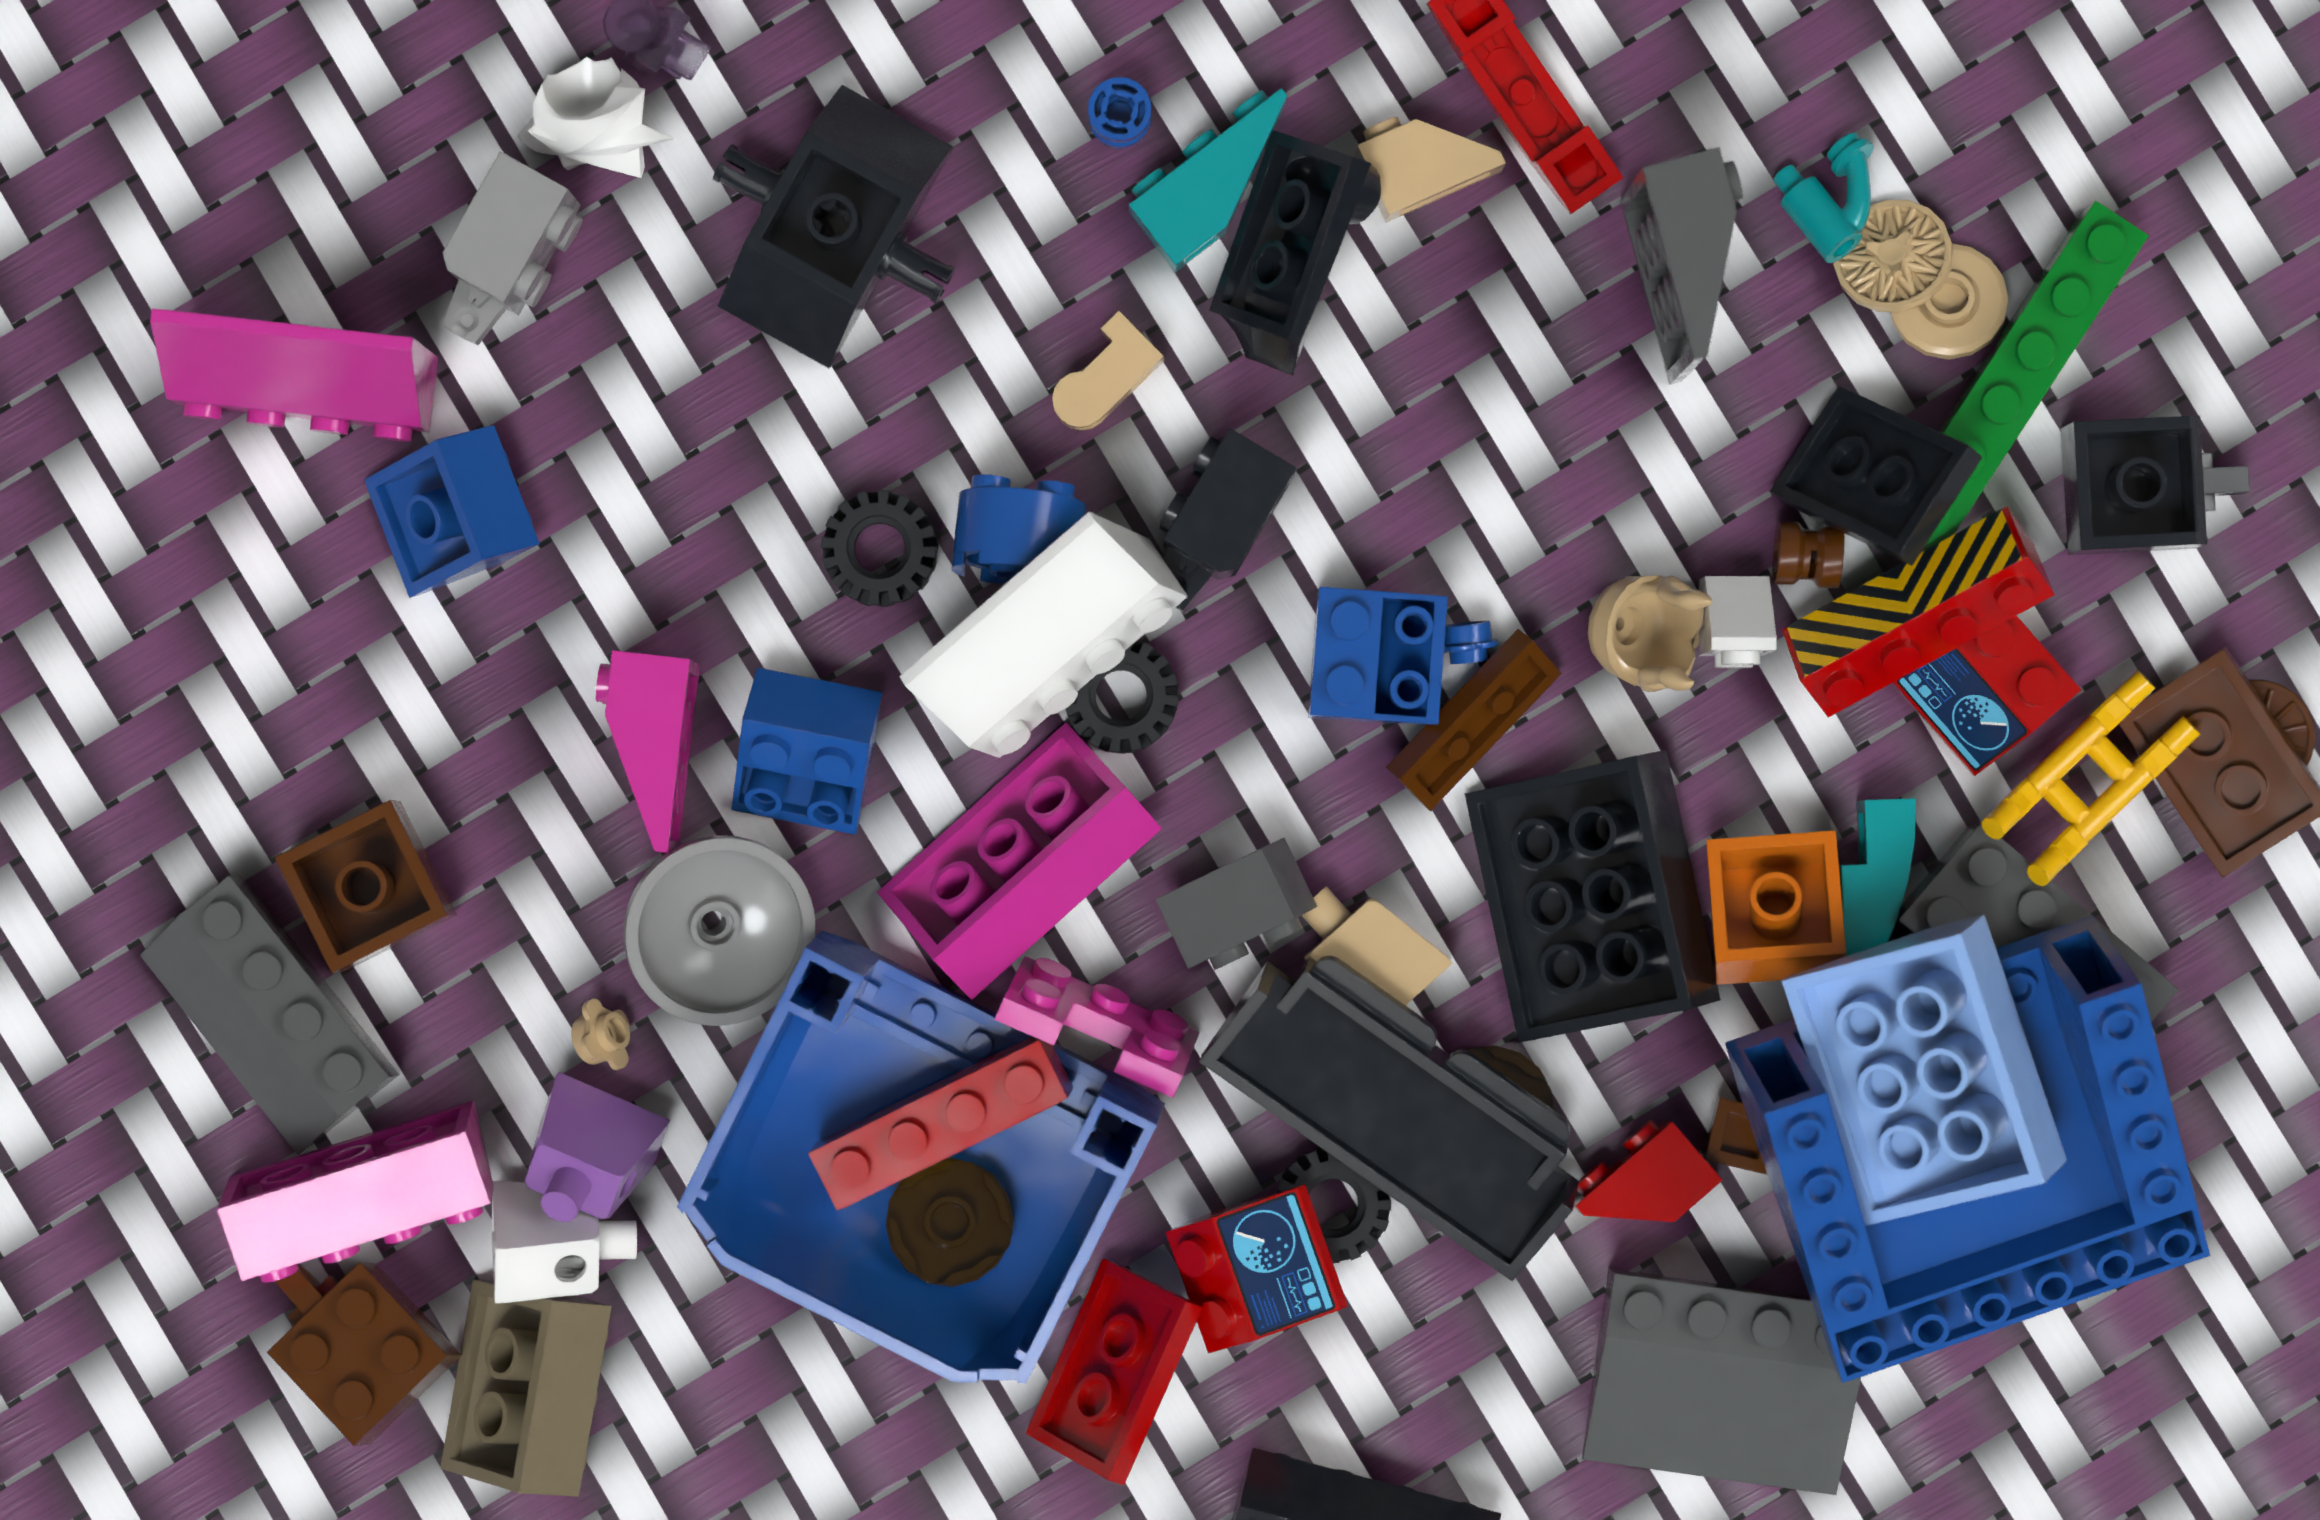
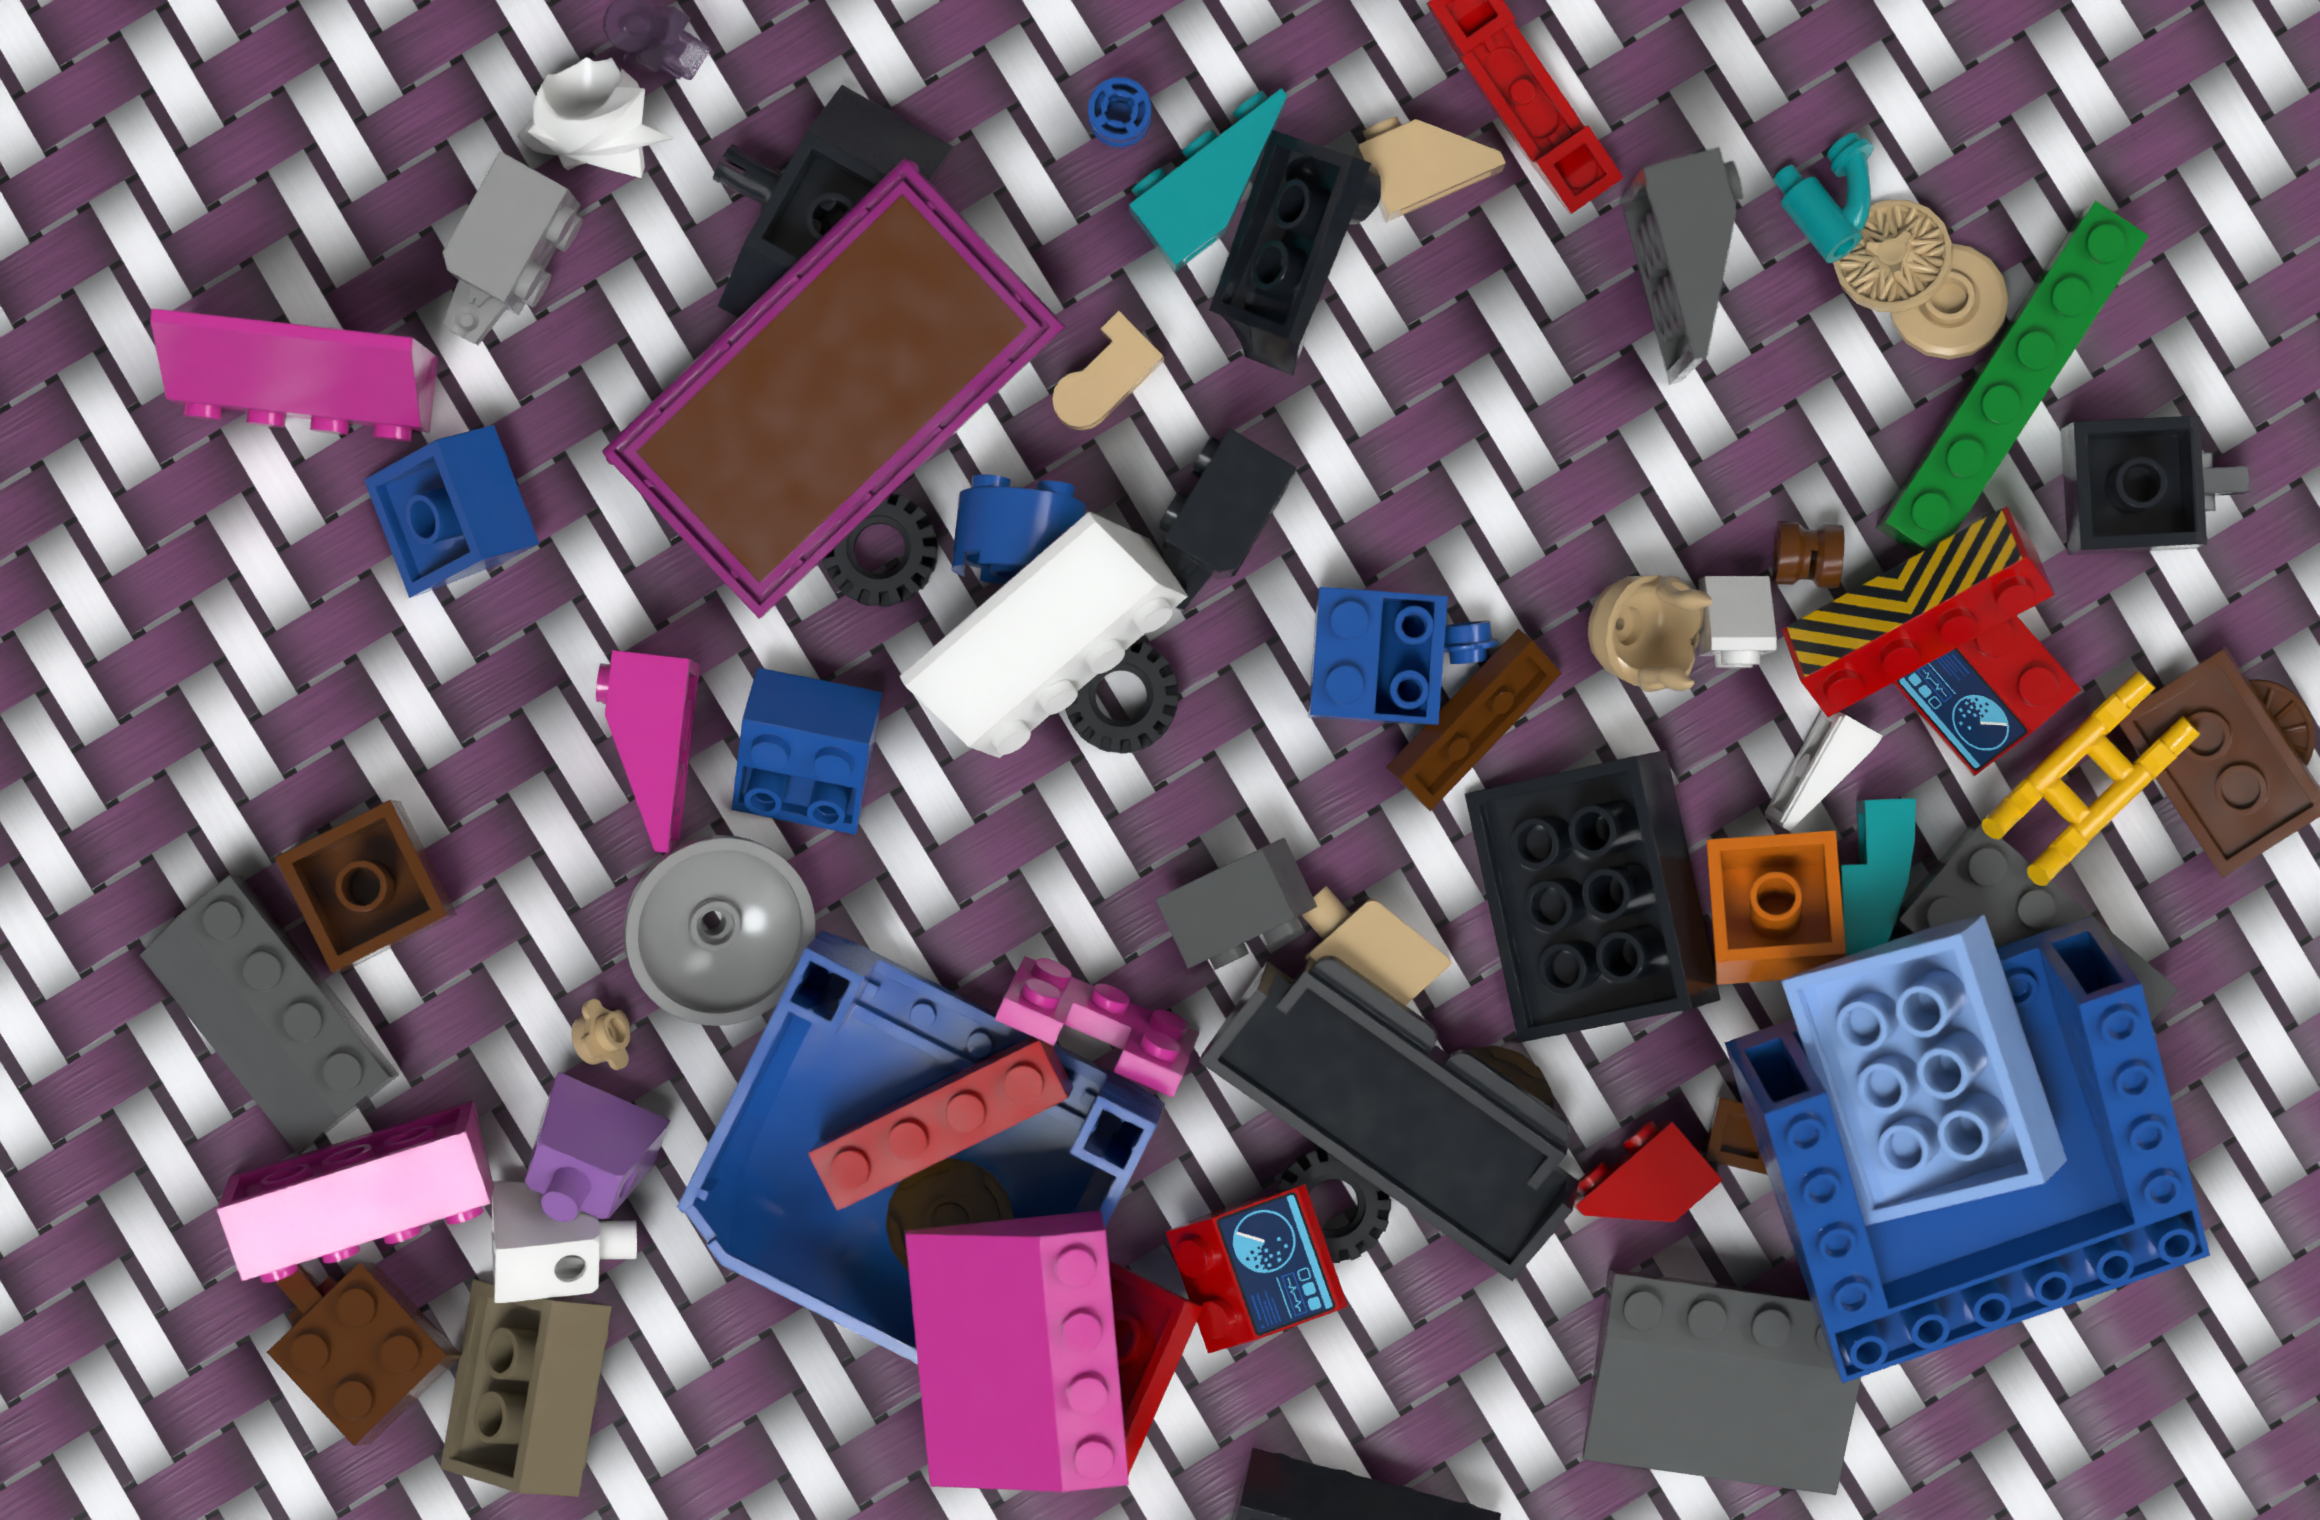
(833, 388): none -> reddish brown door
(1018, 861): dark pink slope -> none
(1018, 1354): none -> dark pink slope
(1822, 763): none -> white slope
(1876, 475): black plate -> none

